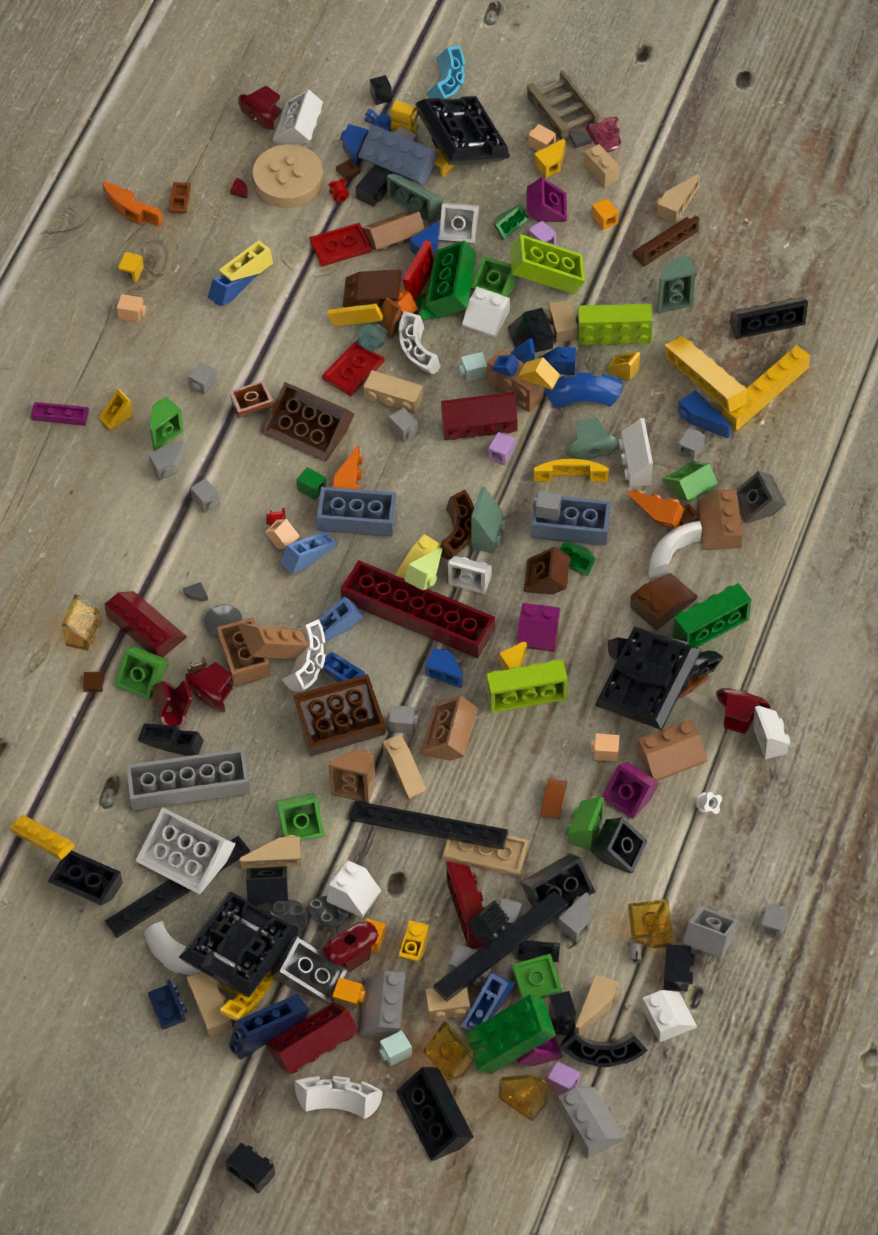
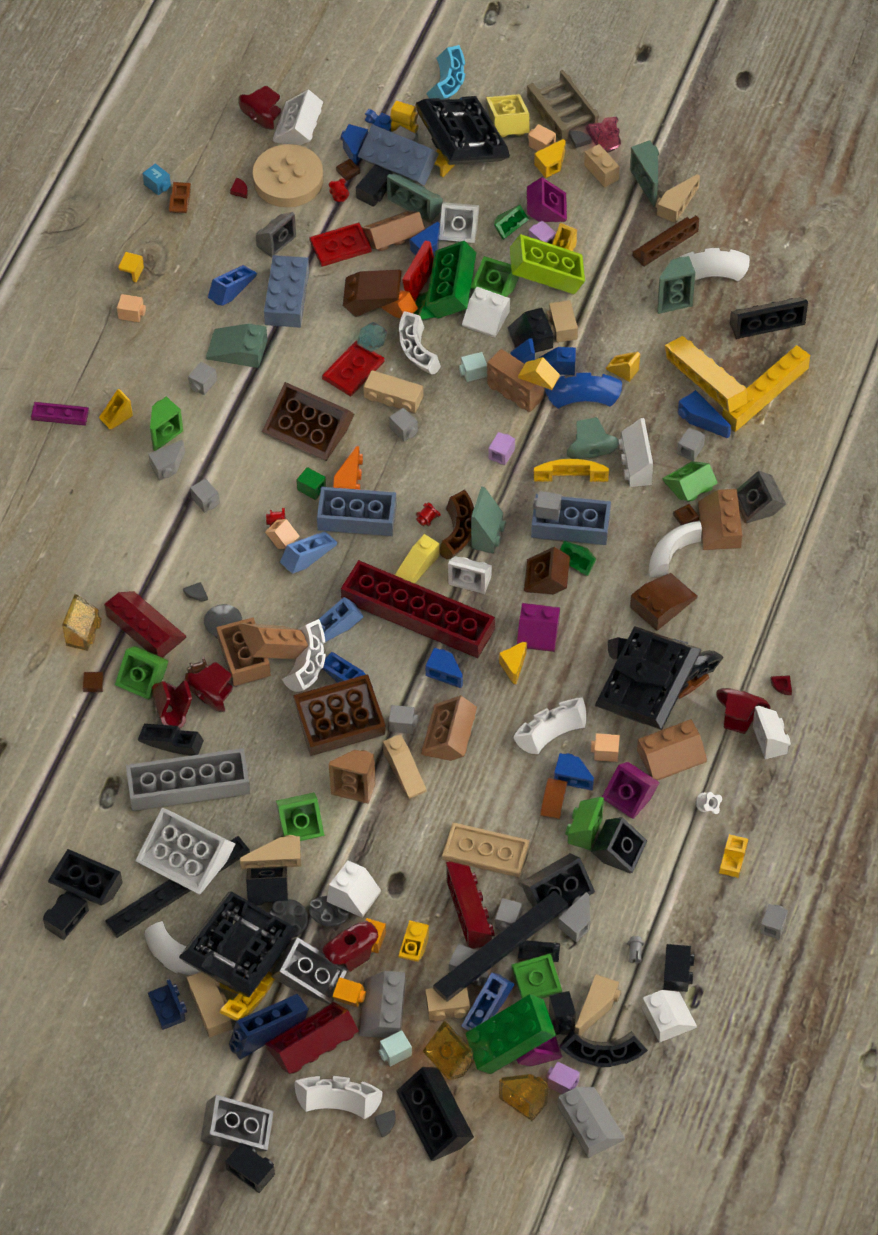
(41, 837): yellow plate -> none
(65, 914): none -> black brick
(125, 203): orange slope -> none
(156, 179): none -> dark azure brick
(236, 1122): none -> flat silver slope
(238, 345): none -> sand green slope
(249, 262): light yellow slope -> none
(251, 399): dark orange slope -> none
(277, 234): none -> flat silver slope
(286, 291): none -> sand blue brick
(355, 315): yellow tile -> none
(380, 90): black brick -> none
(385, 1122): none -> dark grey tile
(391, 313): dark orange slope -> none
(423, 570): yellowish green slope -> none
(427, 514): none -> red brick
(429, 825): black tile -> none
(479, 416): dark red slope -> none
(488, 922): black brick -> none
(506, 365): blue slope -> none
(508, 114): none -> light yellow slope
(526, 686): lime brick -> none
(550, 724): none -> white brick
(565, 237): none -> yellow slope
(573, 770): none -> blue slope
(605, 214): light orange brick -> none
(614, 324): lime brick -> none
(645, 168): none -> sand green slope
(651, 923): clear yellow slope -> none
(663, 511): orange slope -> none
(710, 932): light grey brick -> none
(713, 616): green brick -> none
(719, 263): none -> white brick
(733, 856): none -> yellow slope
(782, 684): none -> dark red tile

